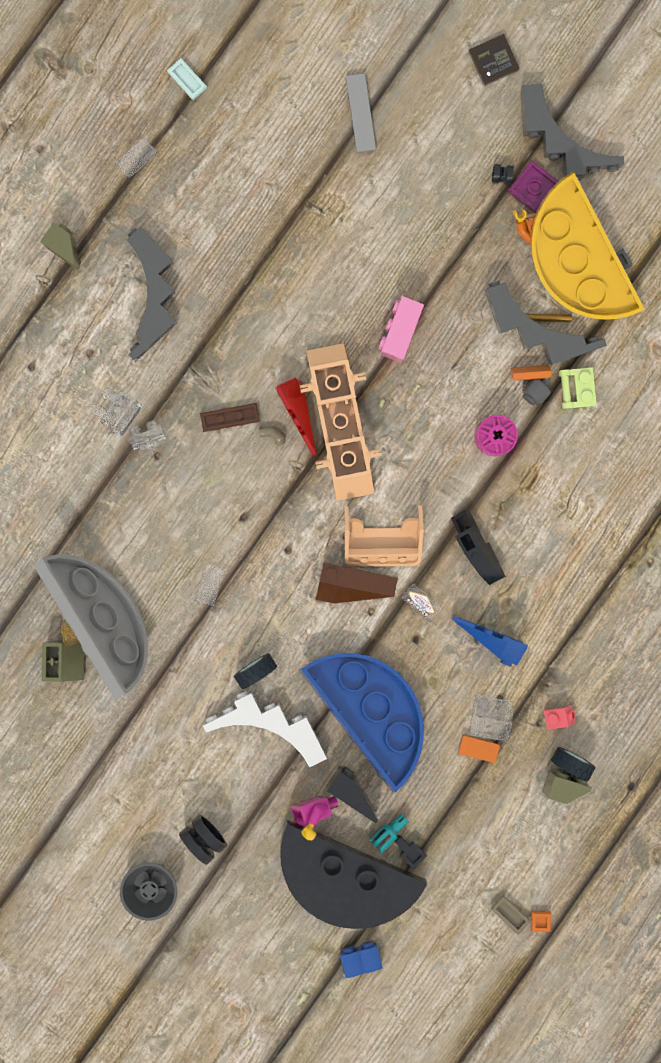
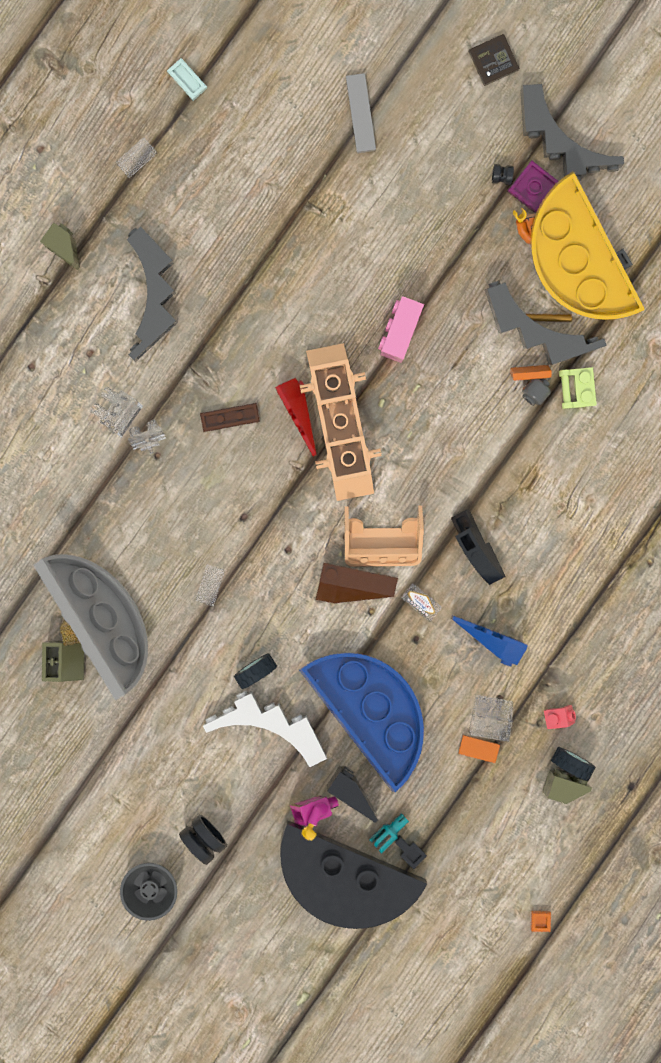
(274, 432): dark tan arm -> none
(360, 959): blue brick -> none
(485, 438): dark pink wheel -> none
(510, 914): dark tan tile -> none

